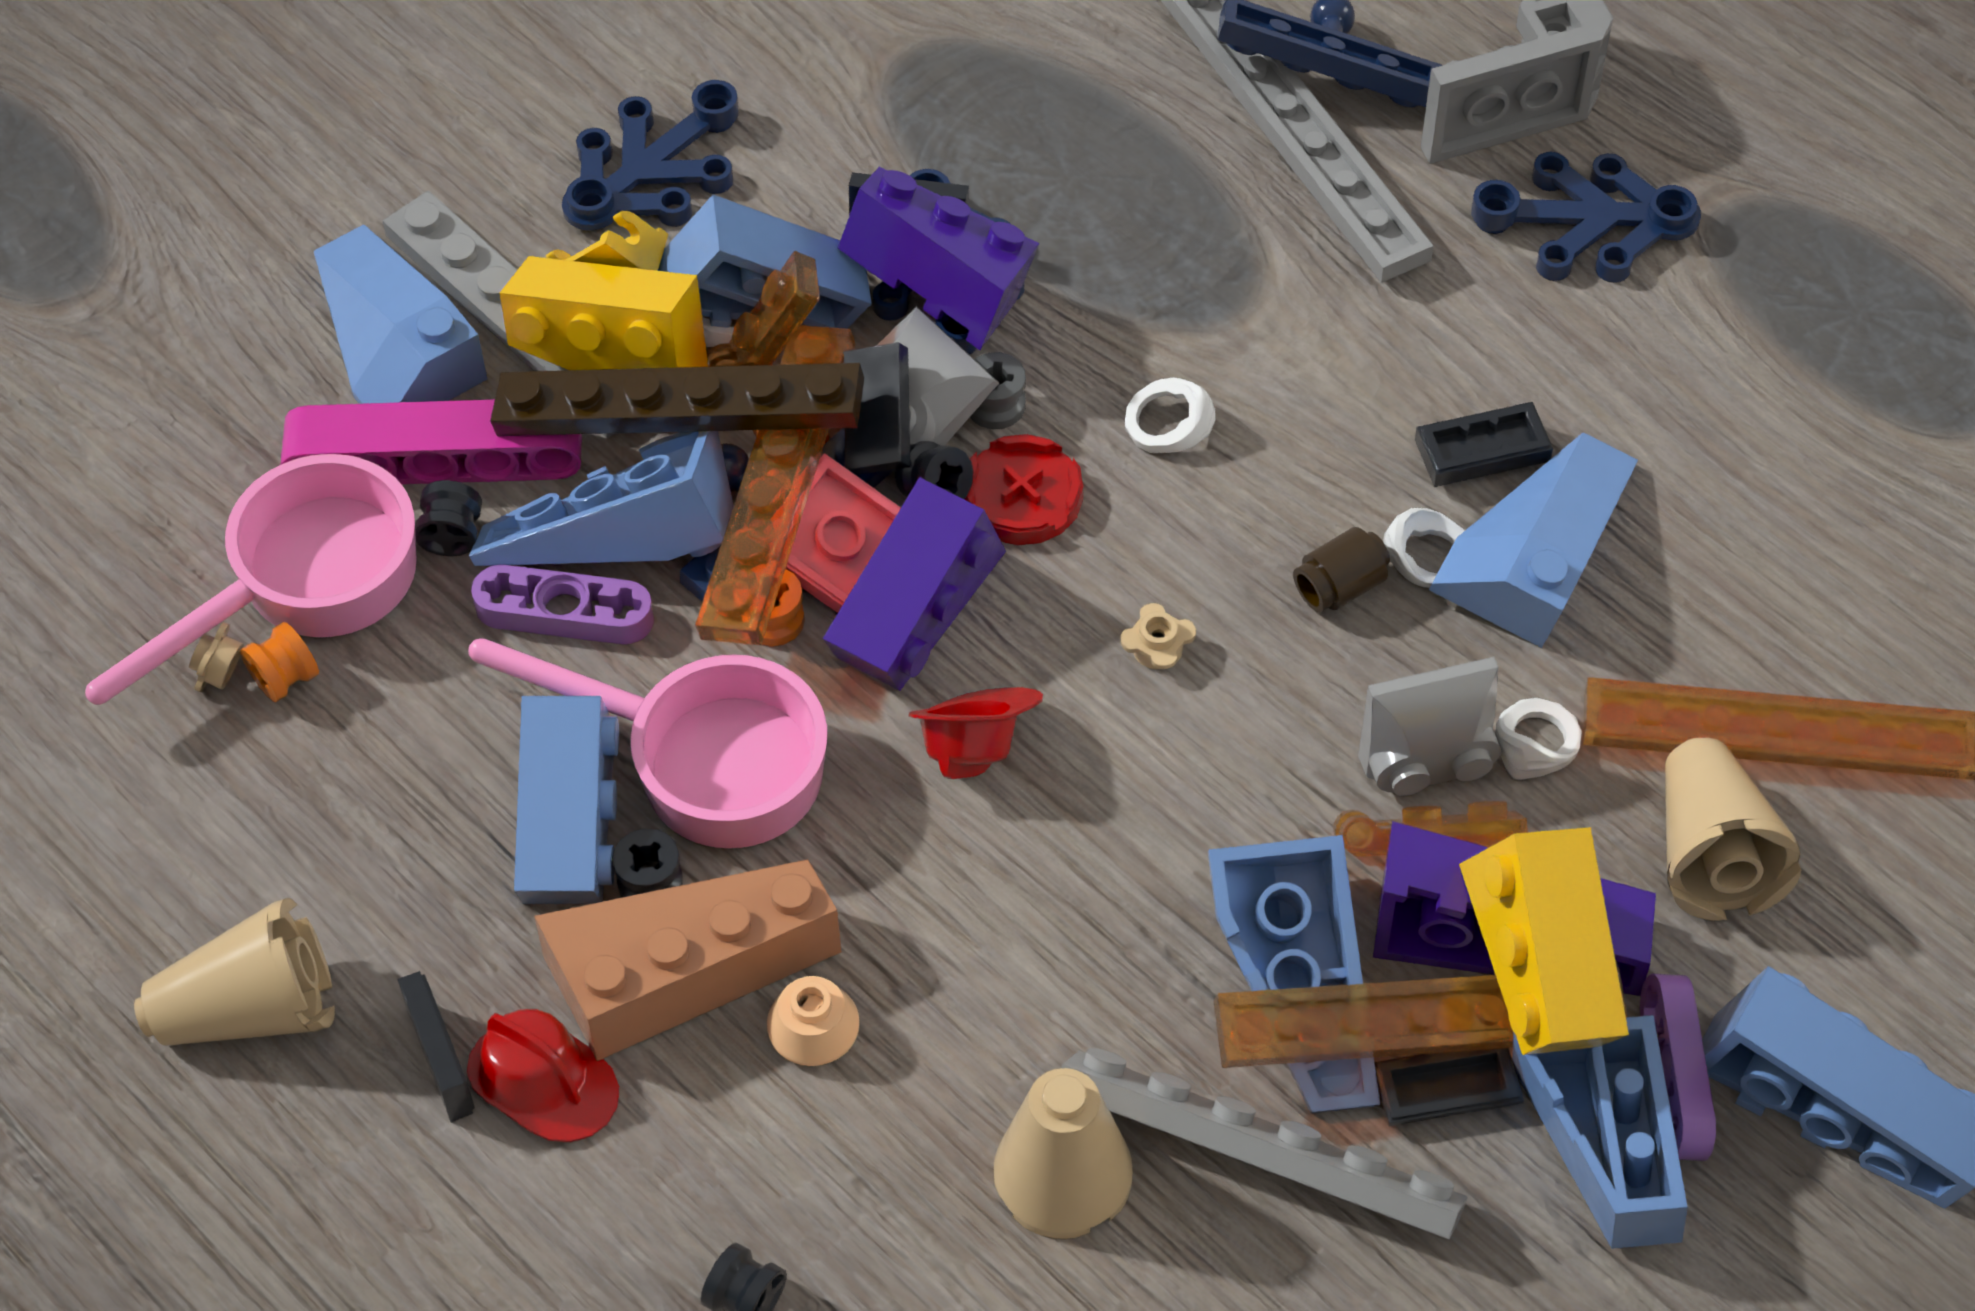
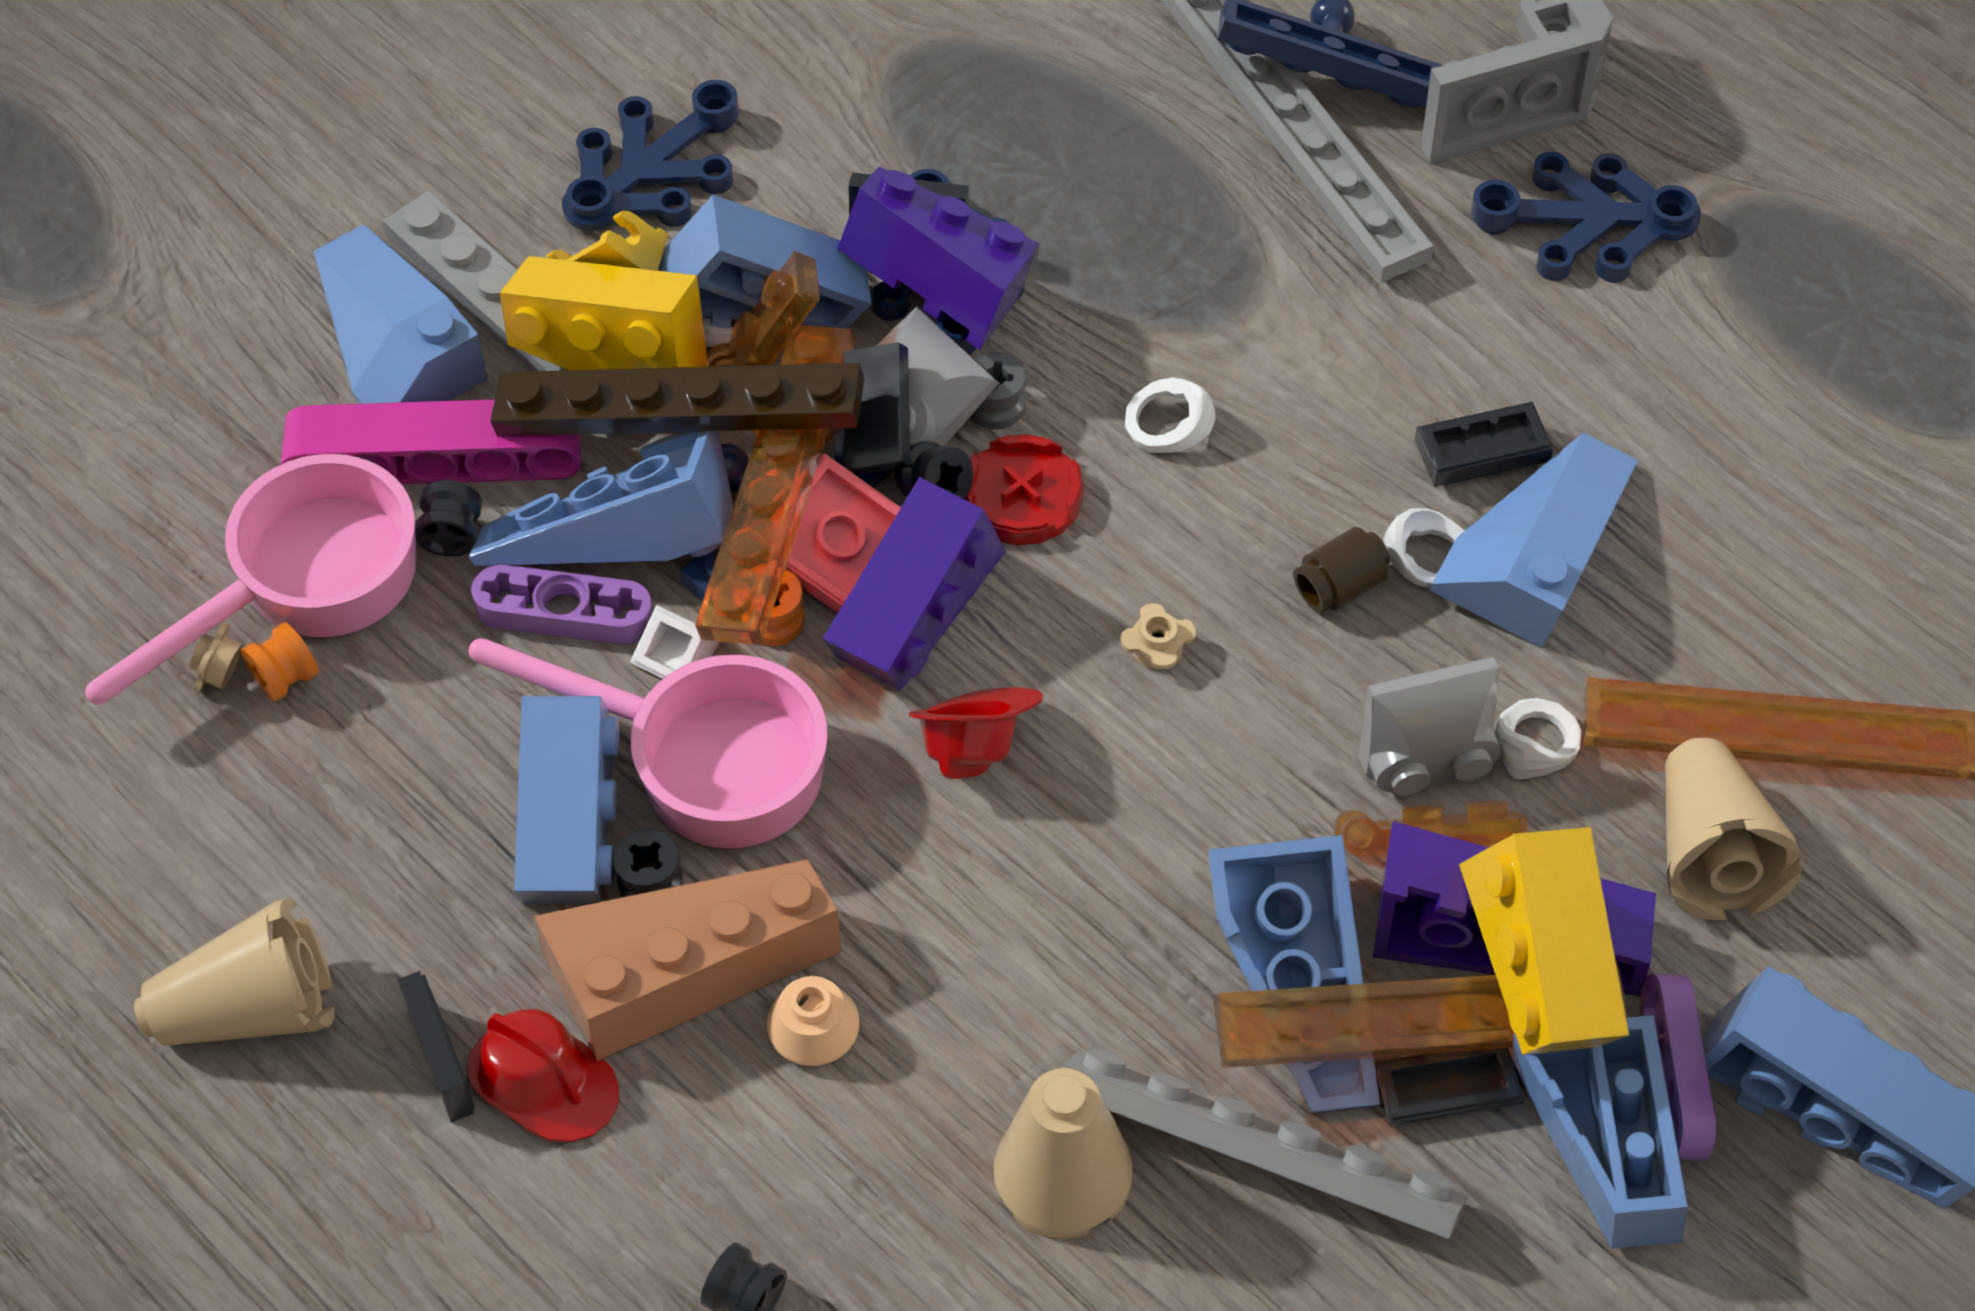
(670, 643): none -> white slope

